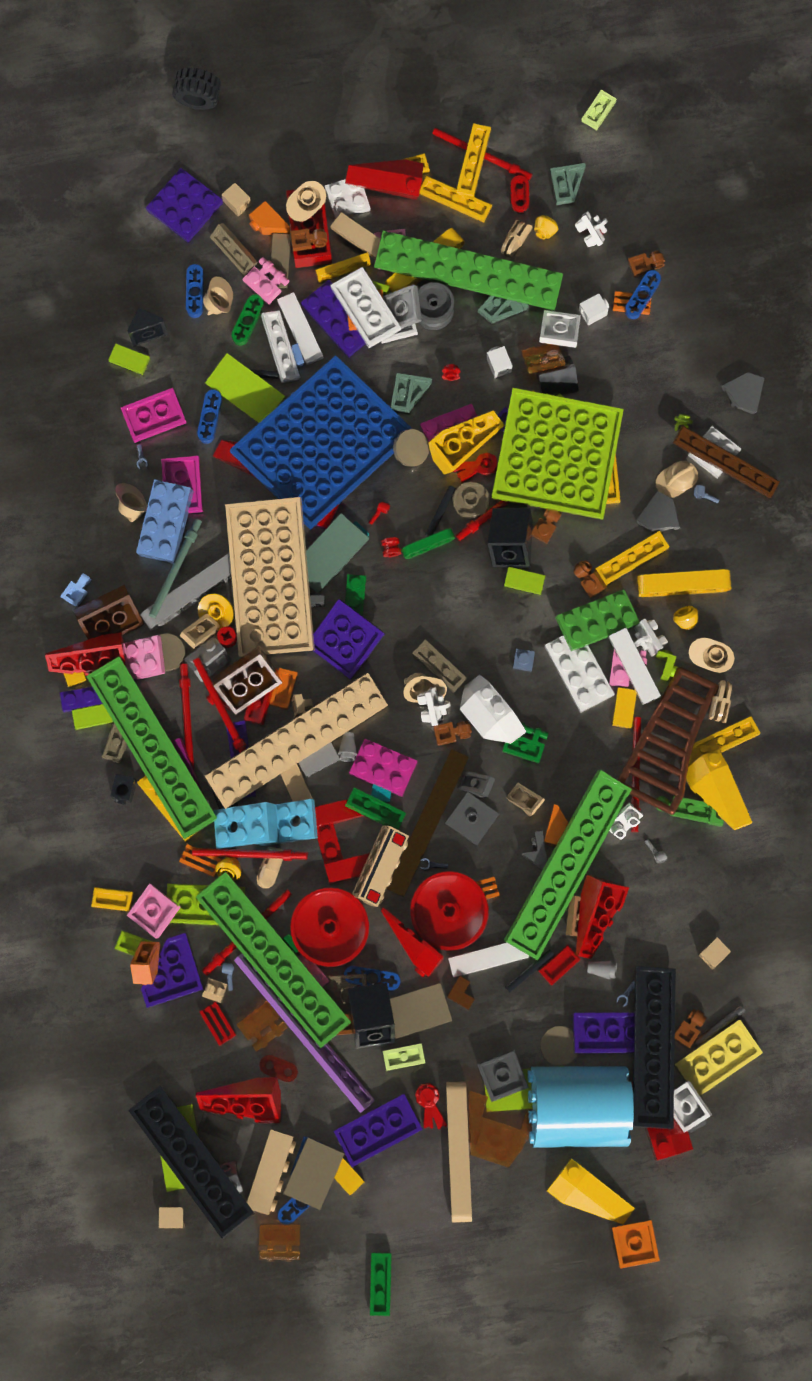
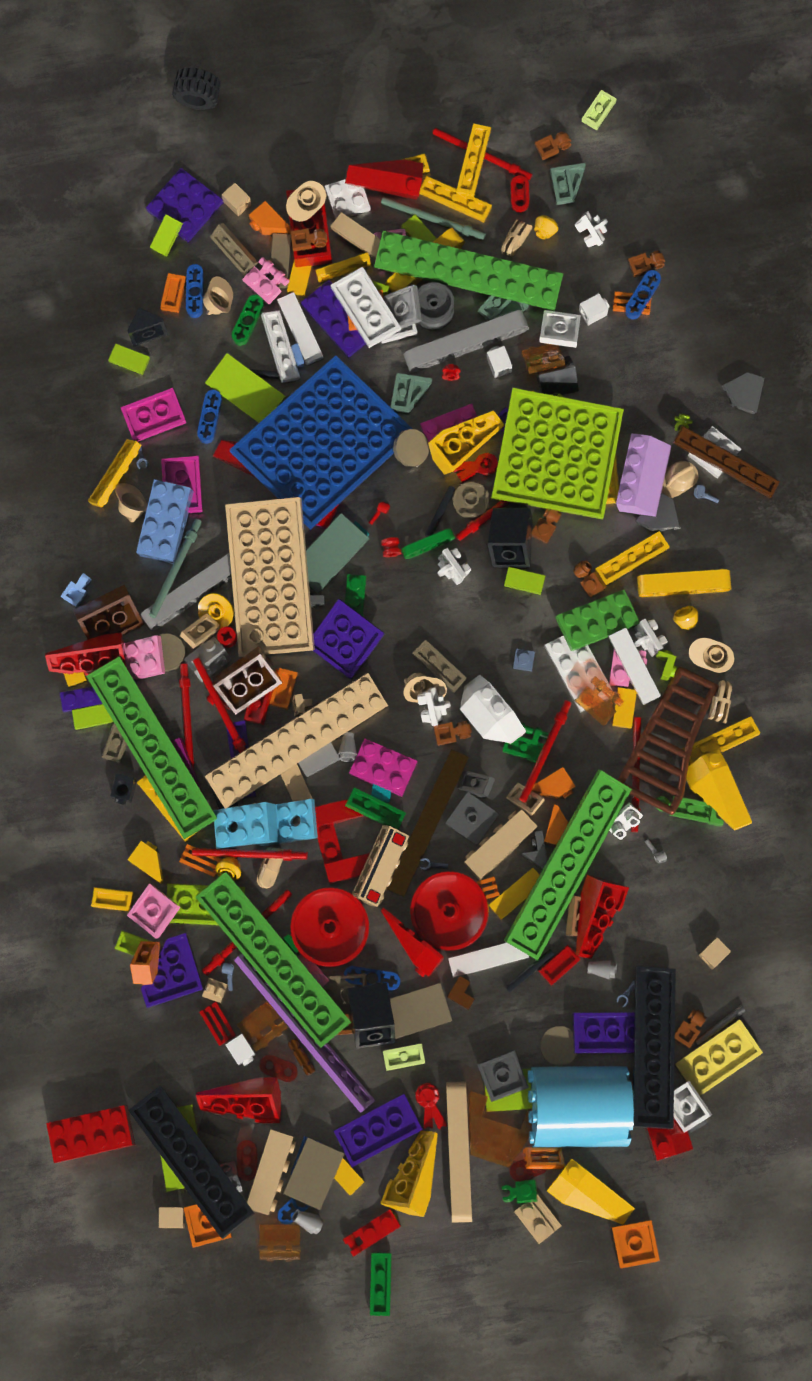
(90, 1134): none -> red brick
(114, 473): none -> yellow plate
(147, 860): none -> yellow slope
(166, 235): none -> lime tile
(173, 293): none -> orange tile
(200, 1228): none -> orange plate
(241, 1050): none -> white brick
(247, 1160): none -> clear red plate
(299, 280): none -> yellow tile
(301, 1056): none -> reddish brown axle
(310, 1222): none -> light grey cone
(372, 1232): none -> red plate
(413, 1183): none -> yellow wedge
(416, 229): none -> lime tile
(450, 566): none -> white hips
(466, 230): none -> sand green bar
(466, 341): none -> light grey beam
(500, 845): none -> tan brick
(514, 894): none -> yellow tile
(524, 1192): none -> green plate
(528, 1173): none -> clear red plate
(538, 1219): none -> tan plate
(544, 1165): none -> orange tile
(548, 146): none -> dark orange plate
(555, 785): none -> orange slope
(560, 720): none -> red bar
(595, 705): none -> clear orange plate
(643, 475): none -> lavender slope

